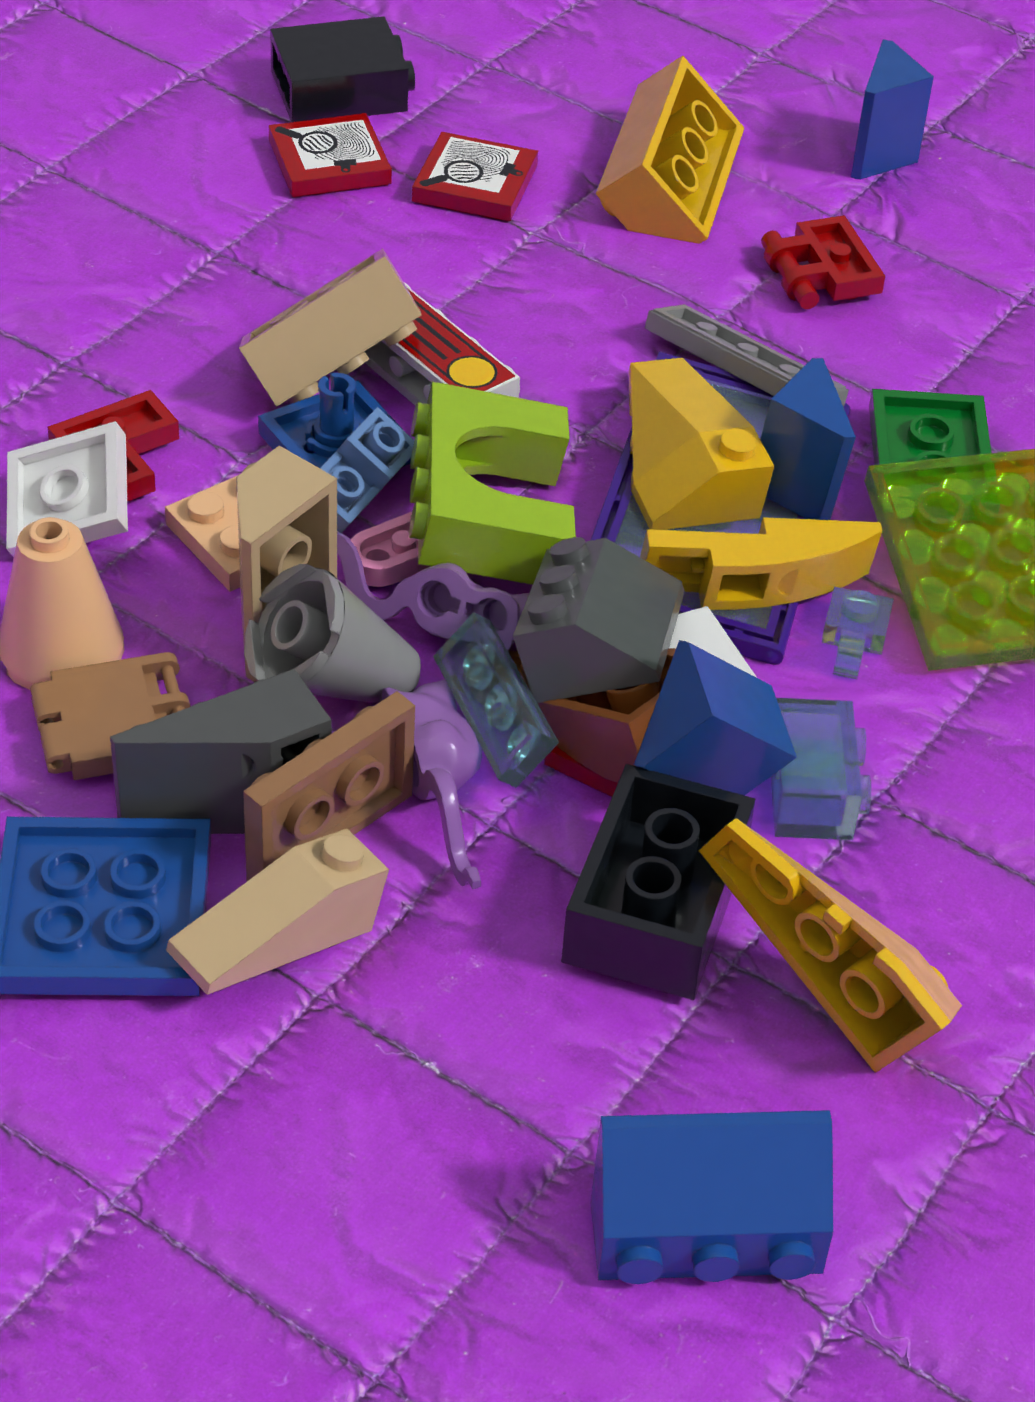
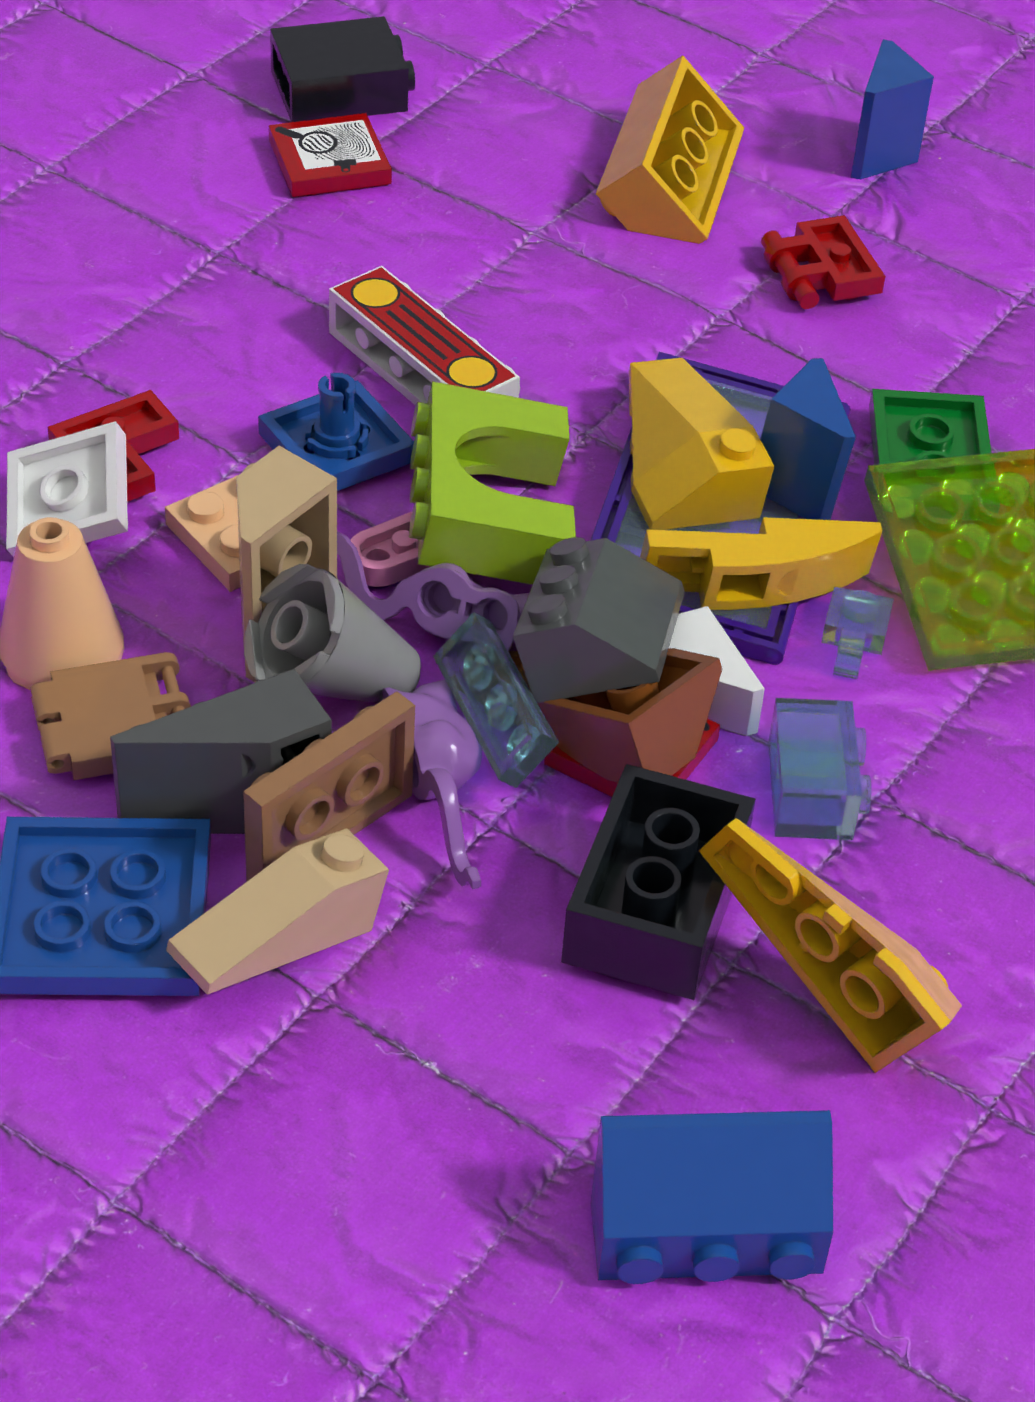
(331, 329): tan slope -> none
(367, 464): medium blue slope -> none
(475, 176): tile -> none
(715, 725): blue slope -> none
(727, 348): light grey tile -> none

